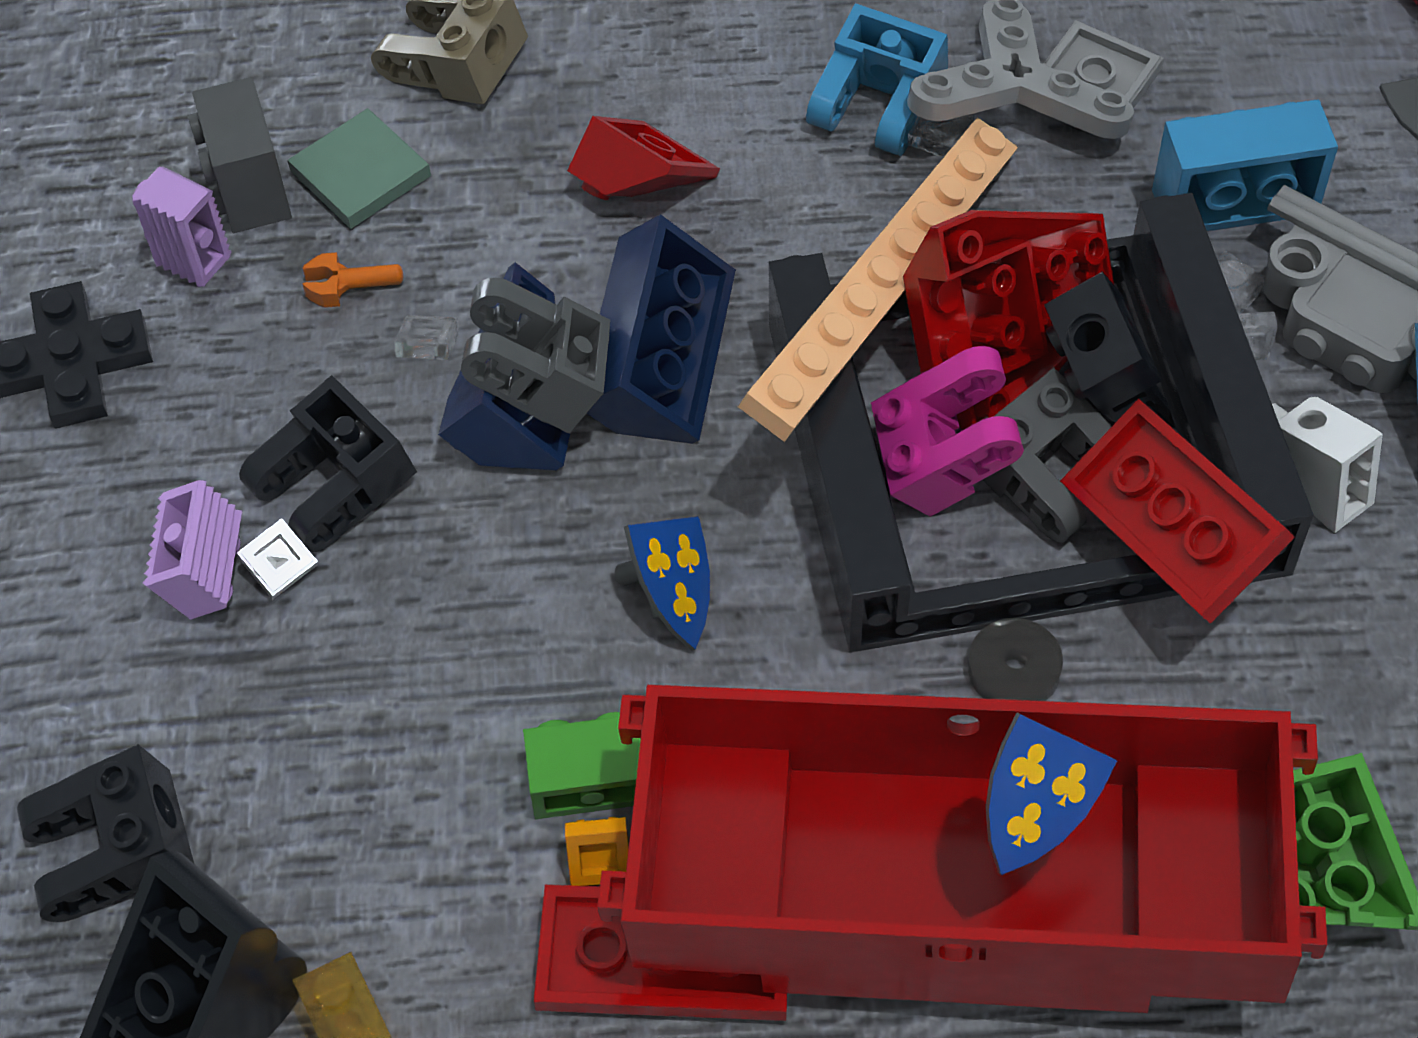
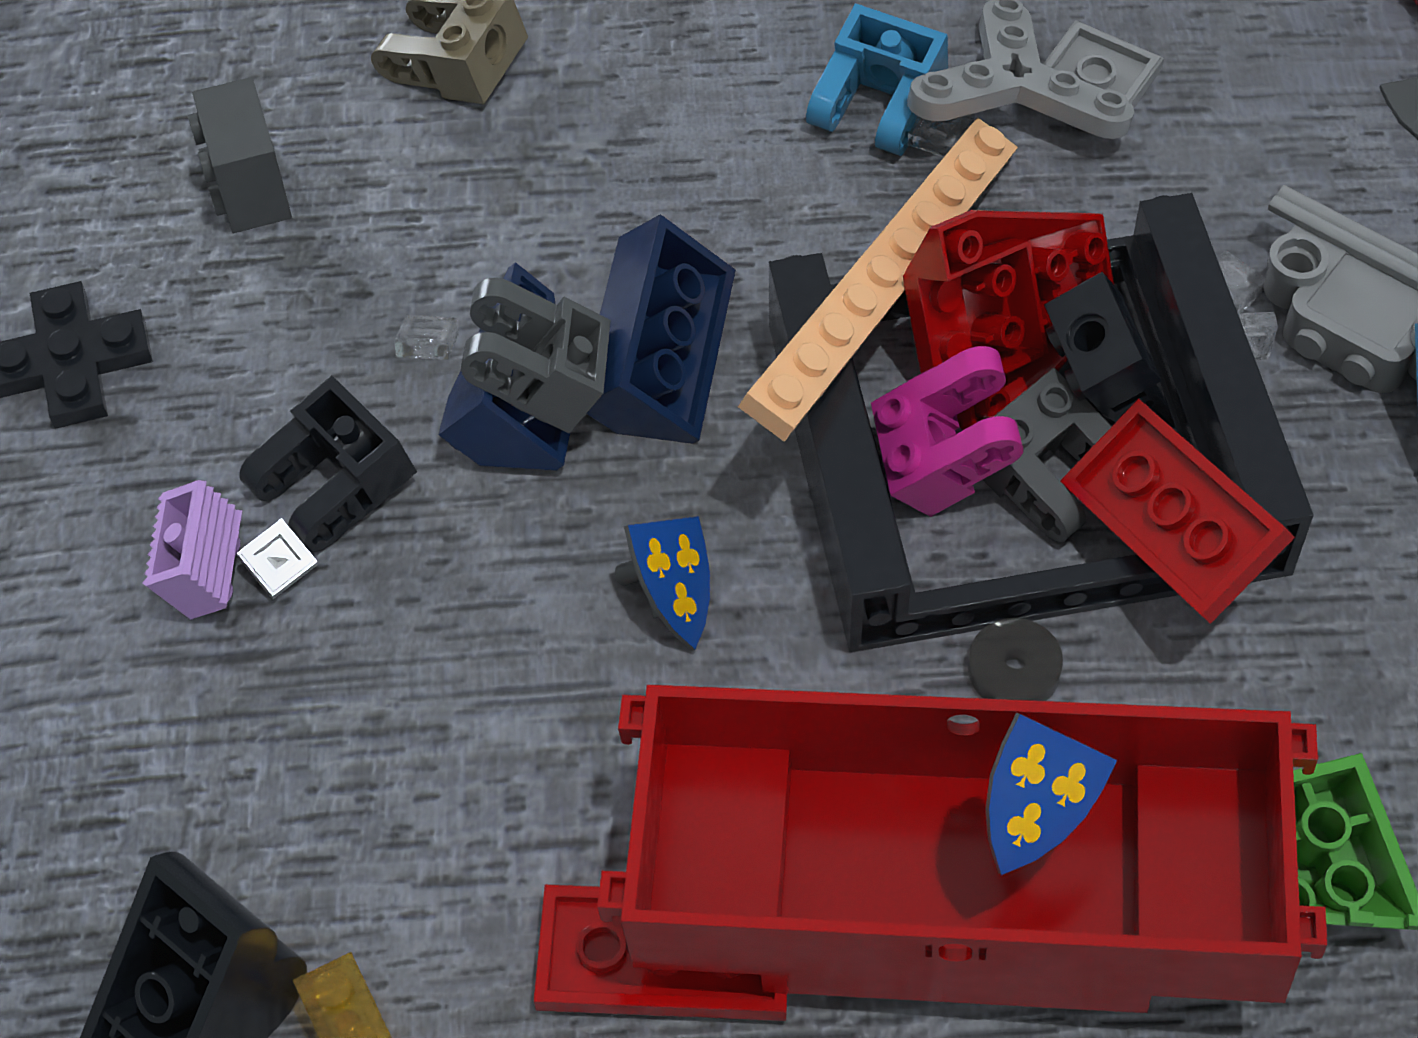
(136, 819): black brick -> none
(181, 225): lavender brick -> none
(343, 278): orange bar -> none
(359, 168): sand green tile -> none
(580, 766): bright green brick -> none
(594, 848): light orange tile -> none
(634, 160): red slope -> none
(1244, 159): dark azure brick -> none
(1333, 458): white torso -> none

